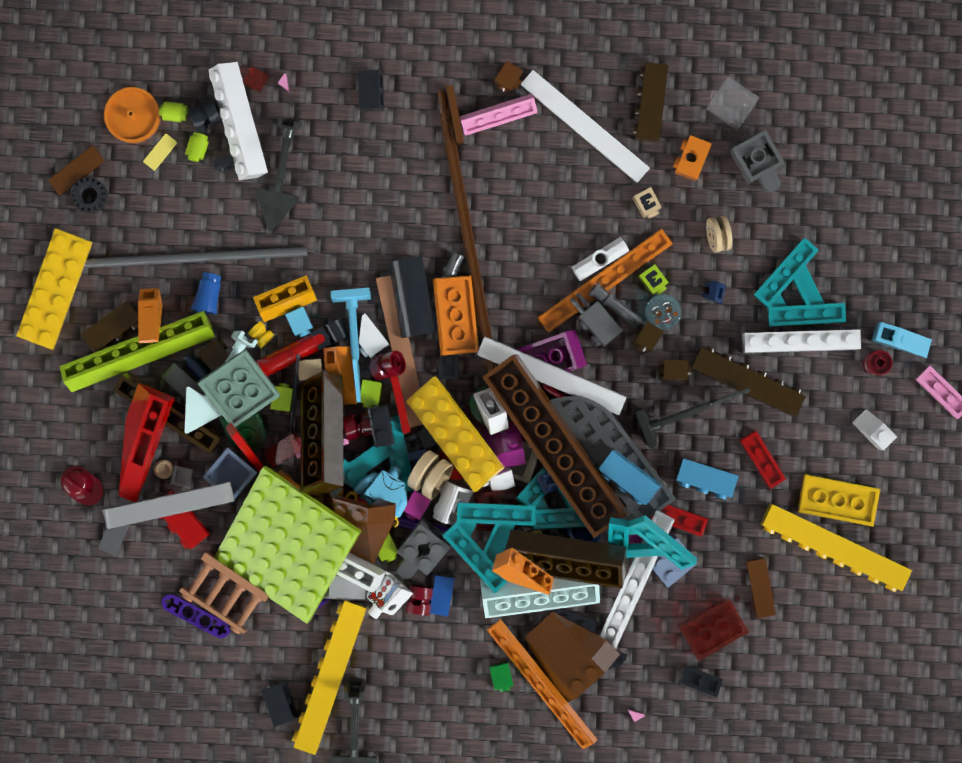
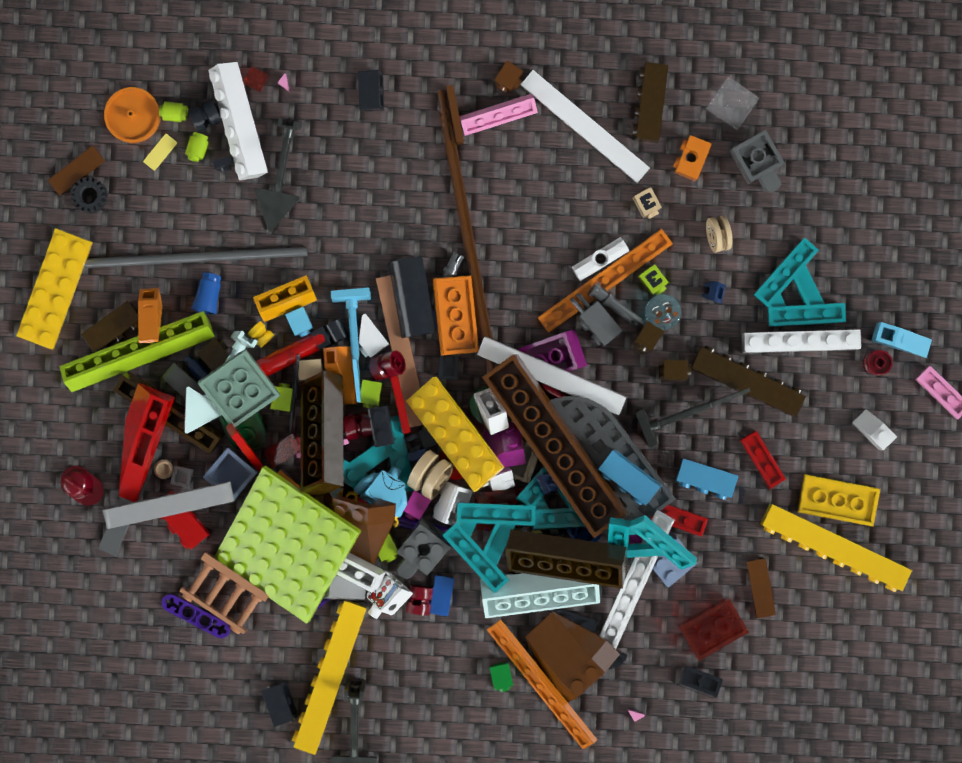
(521, 571): orange slope -> none

